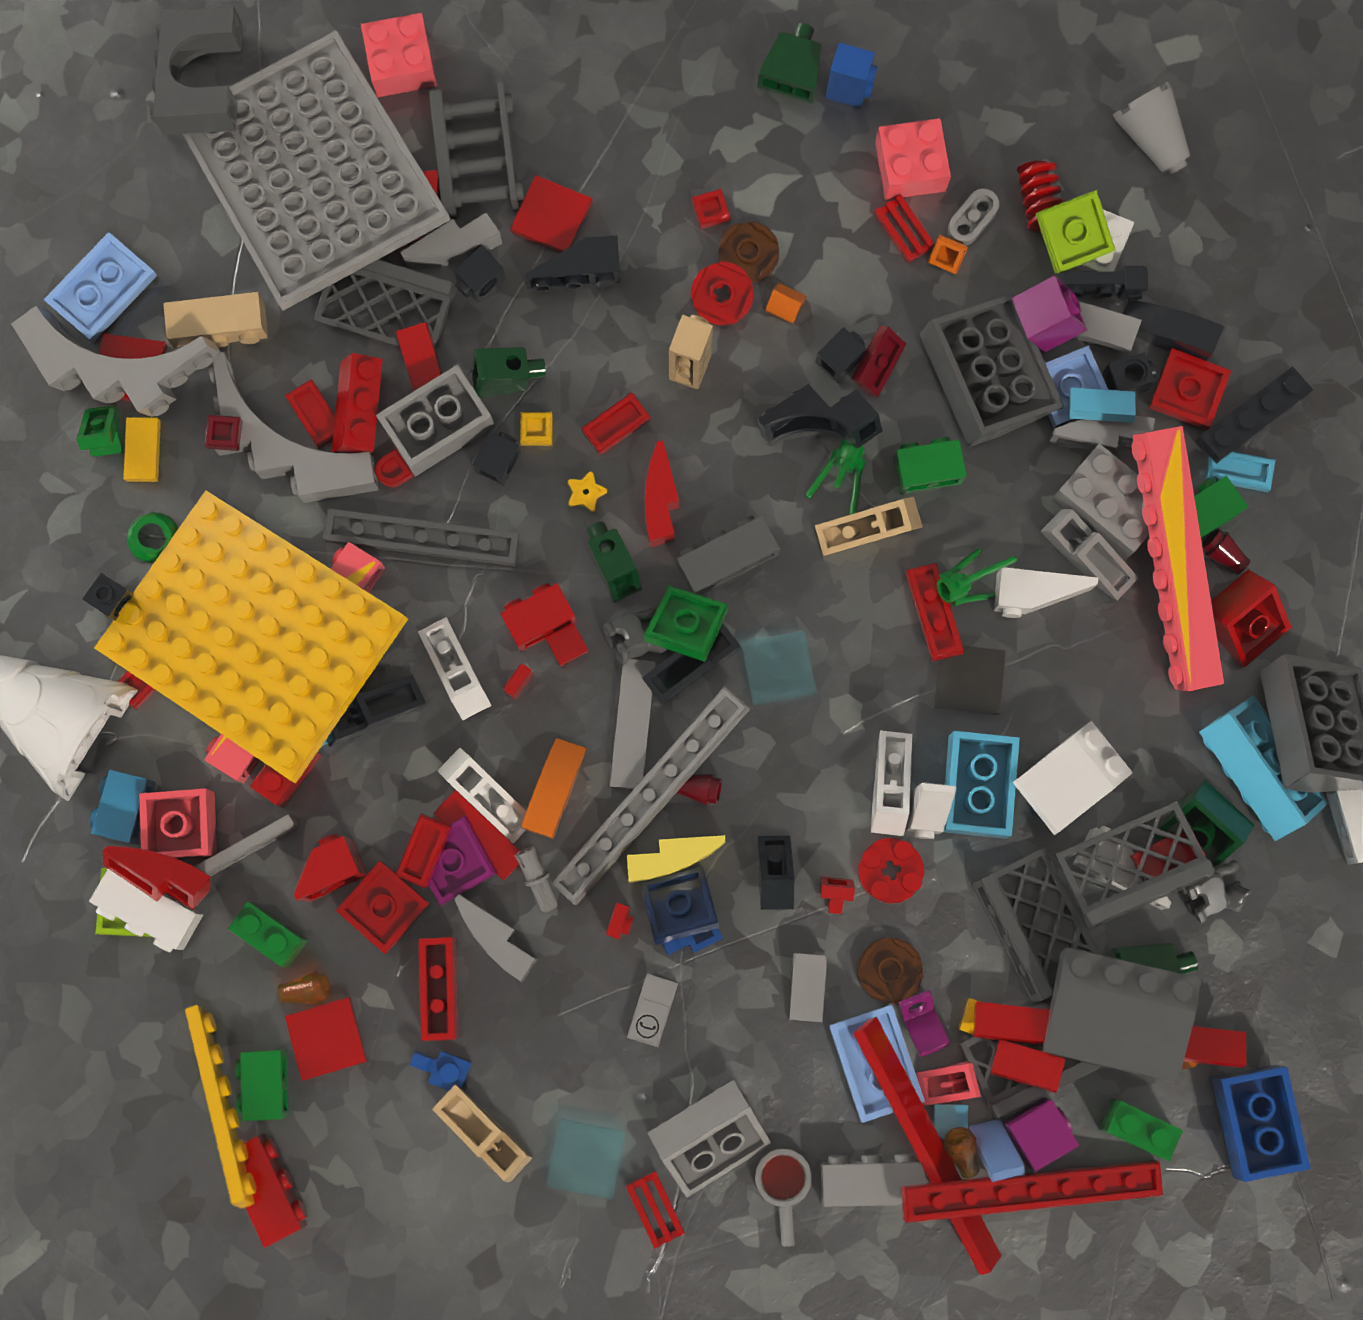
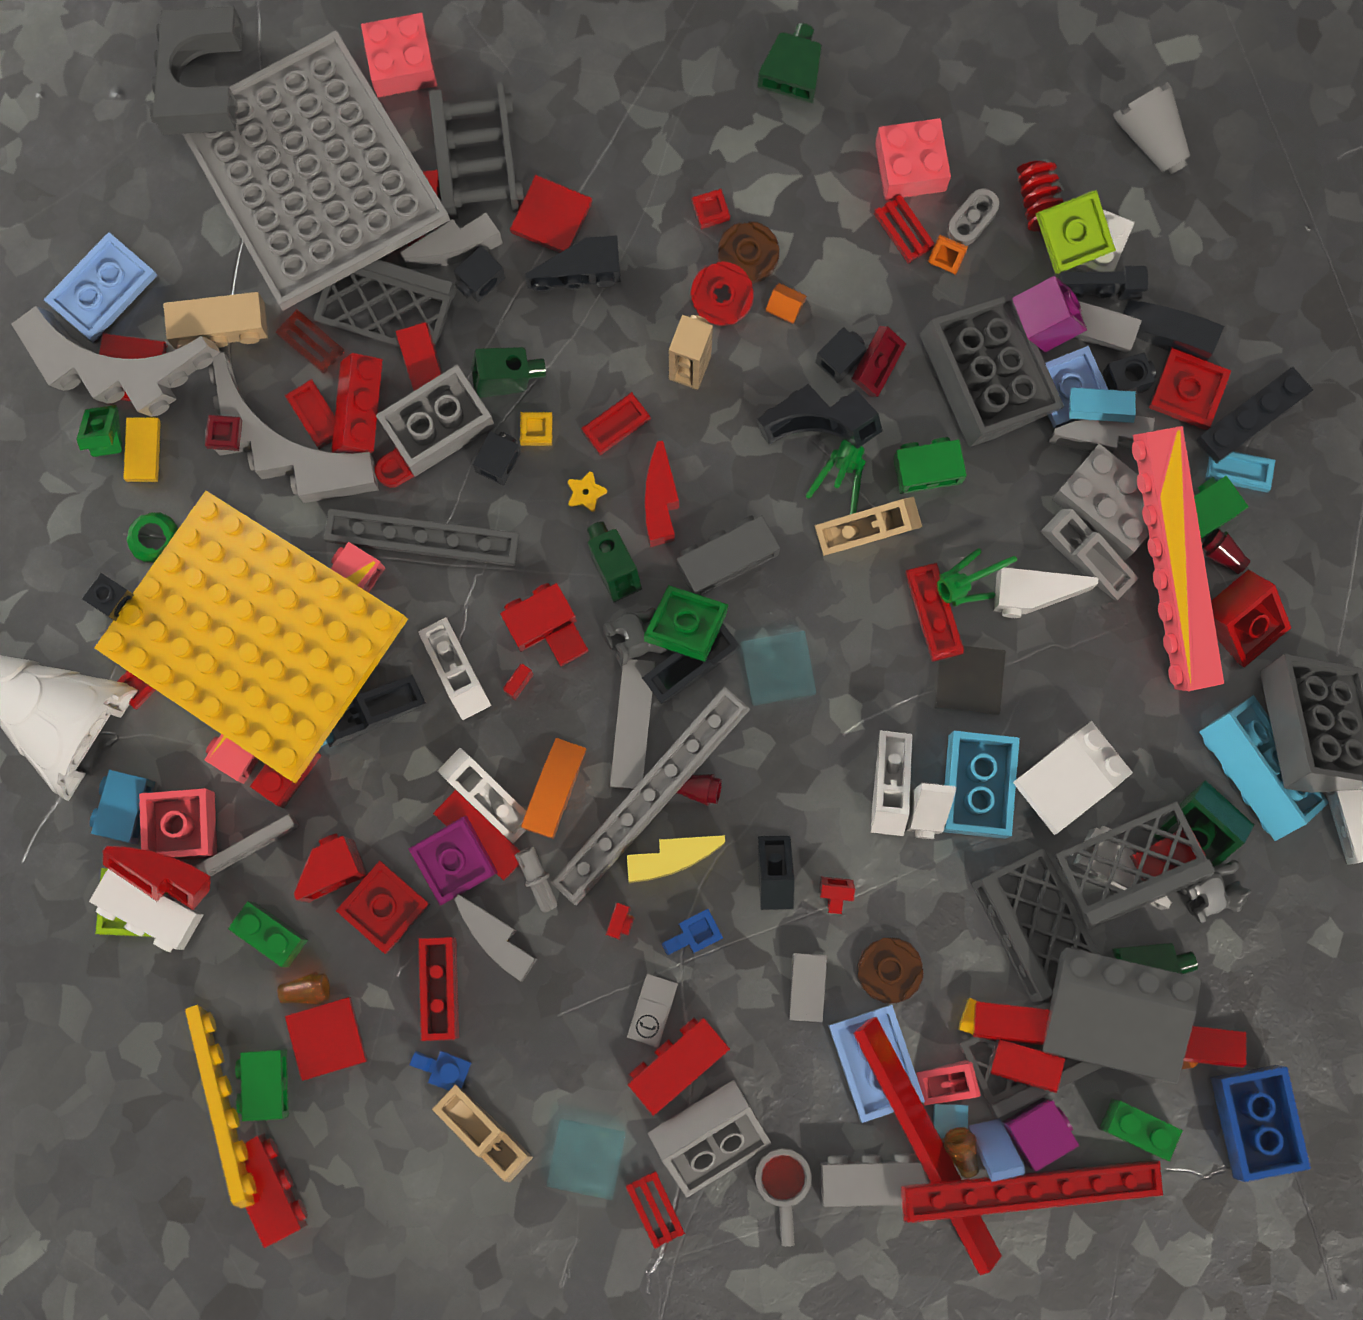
(329, 358): none -> clear red tile
(423, 850): red tile -> none
(677, 1065): none -> red brick
(679, 905): dark blue tile -> none
(851, 75): blue brick -> none
(901, 855): red plate -> none
(923, 1024): magenta bracket -> none

